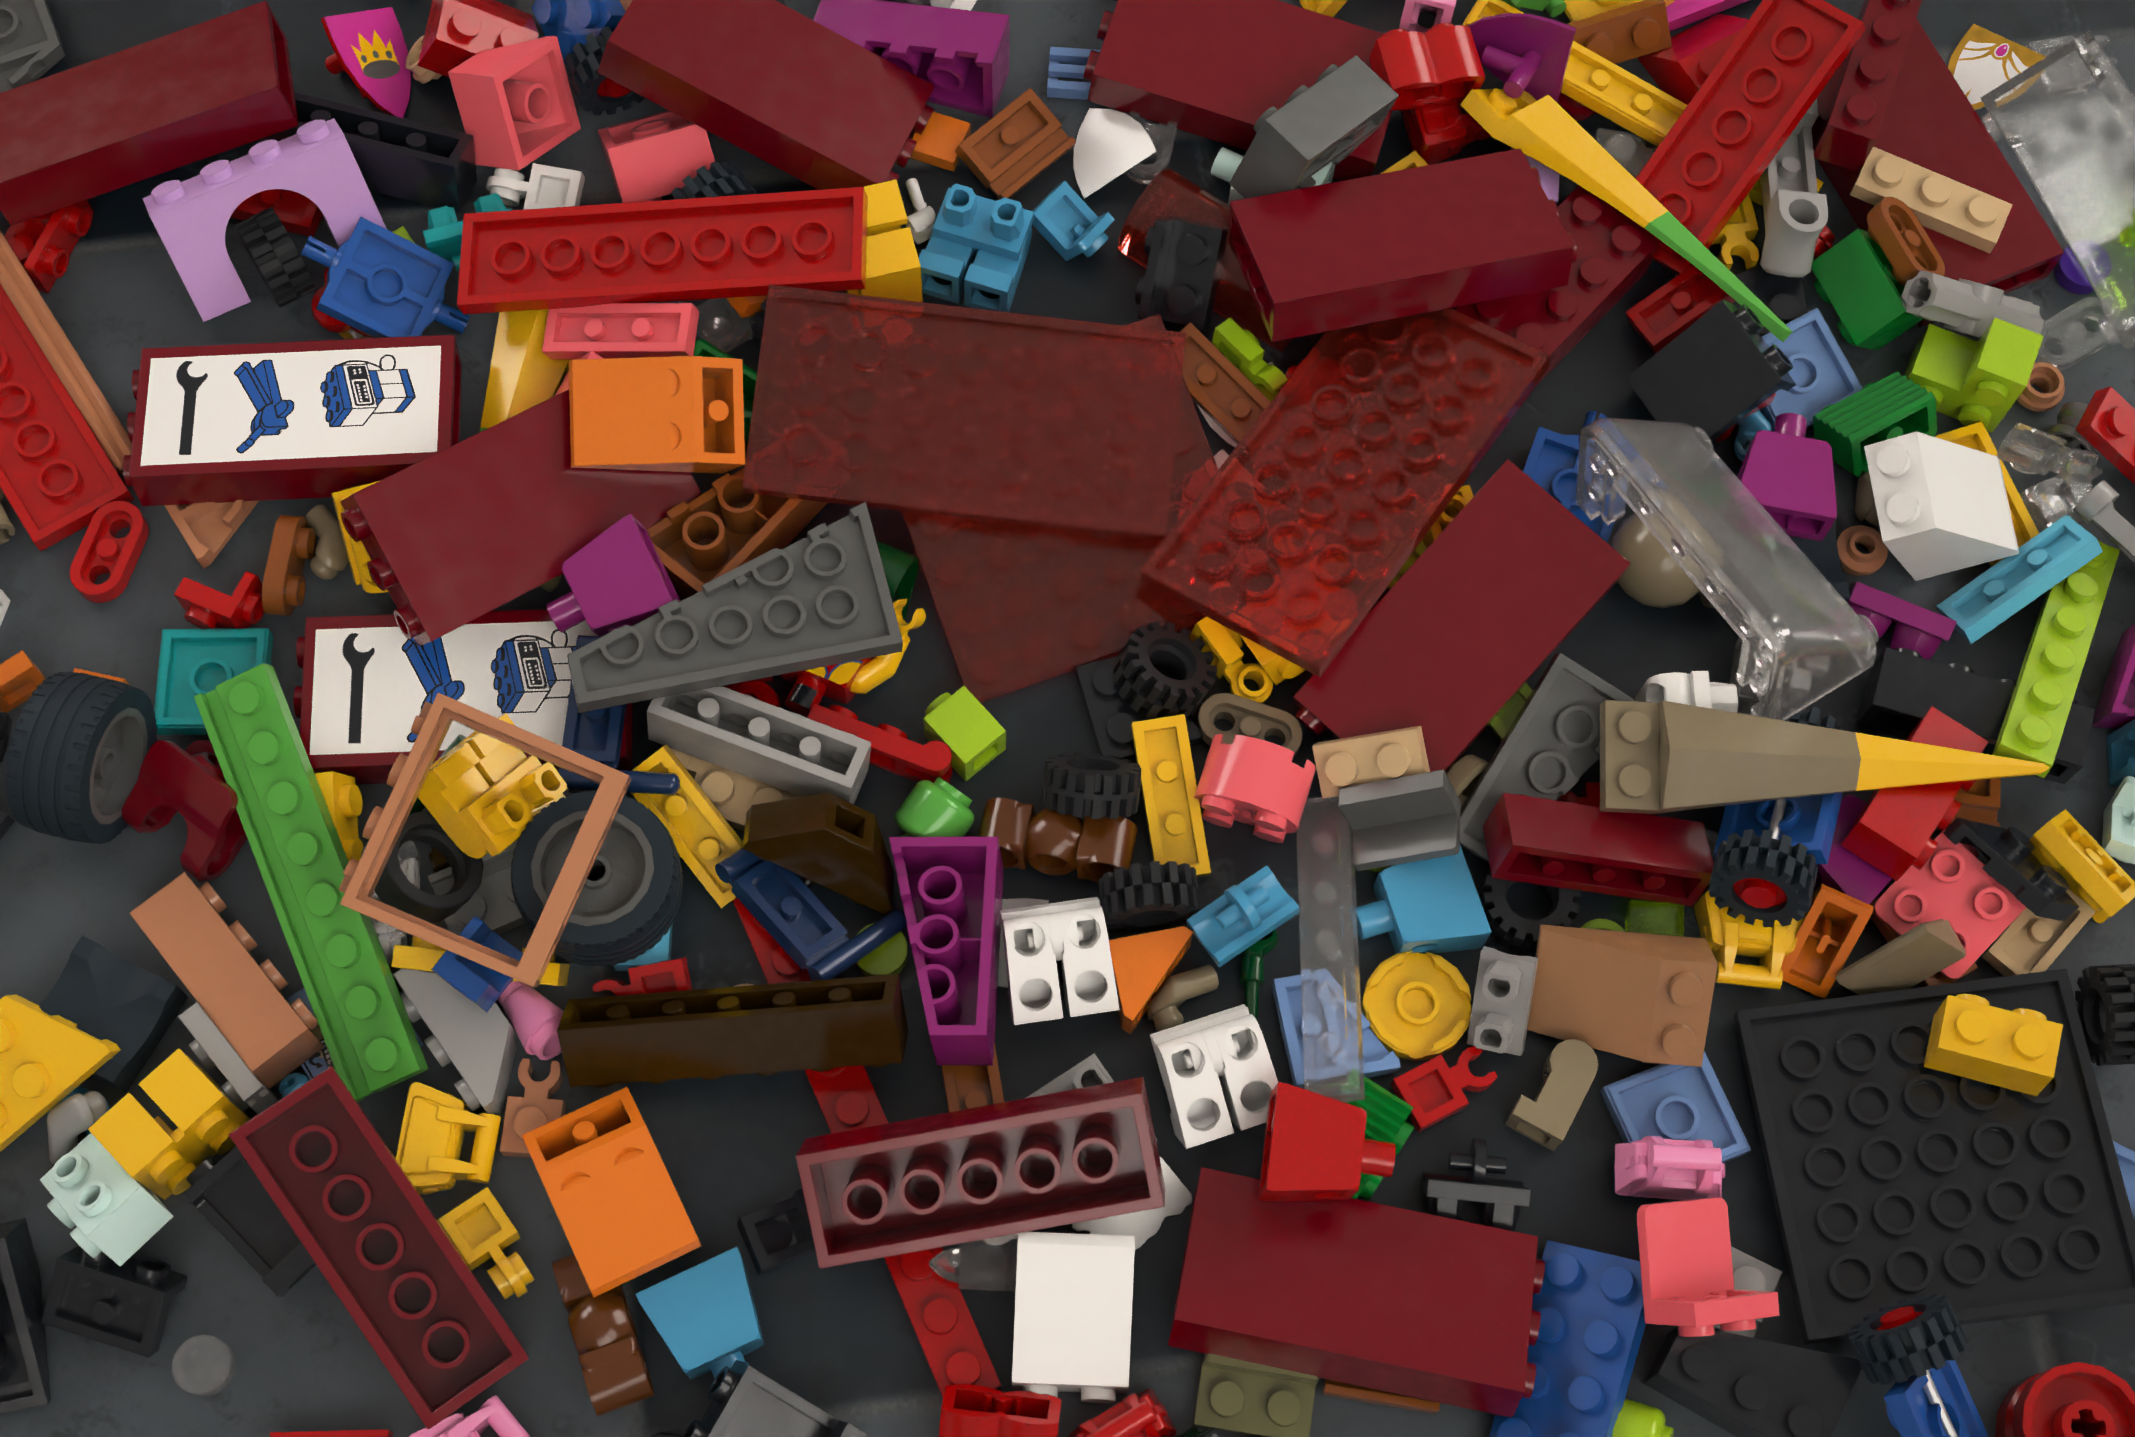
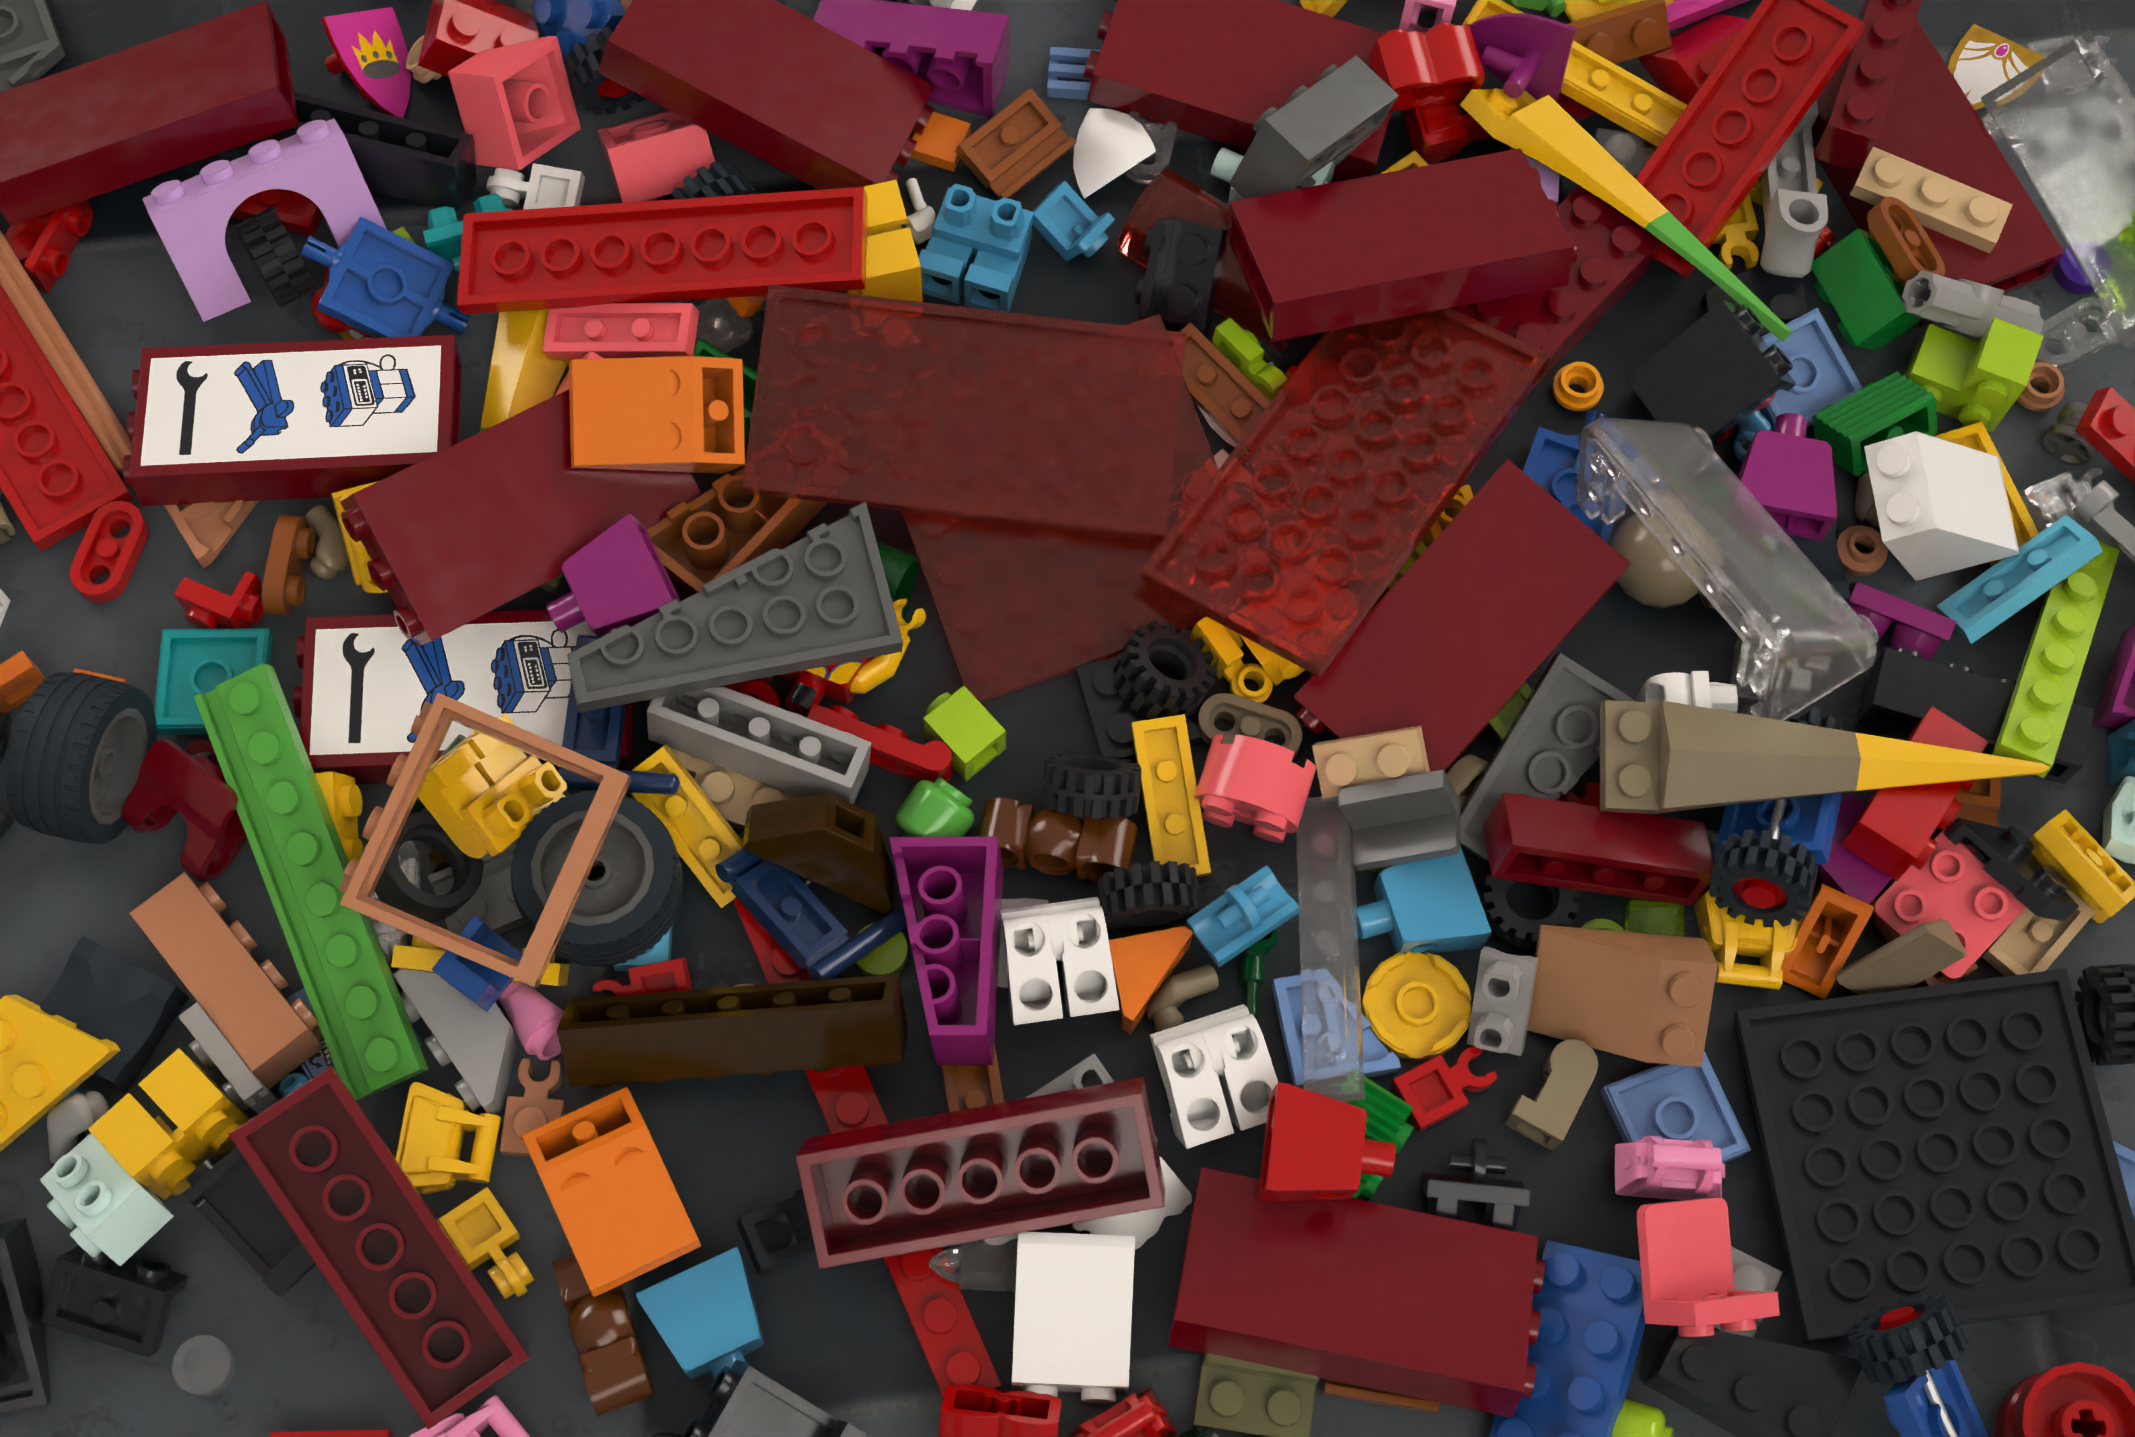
(1578, 374): none -> light orange plate
(1675, 307): red plate -> none
(1993, 1044): yellow brick -> none
(2040, 452): clear plate -> none

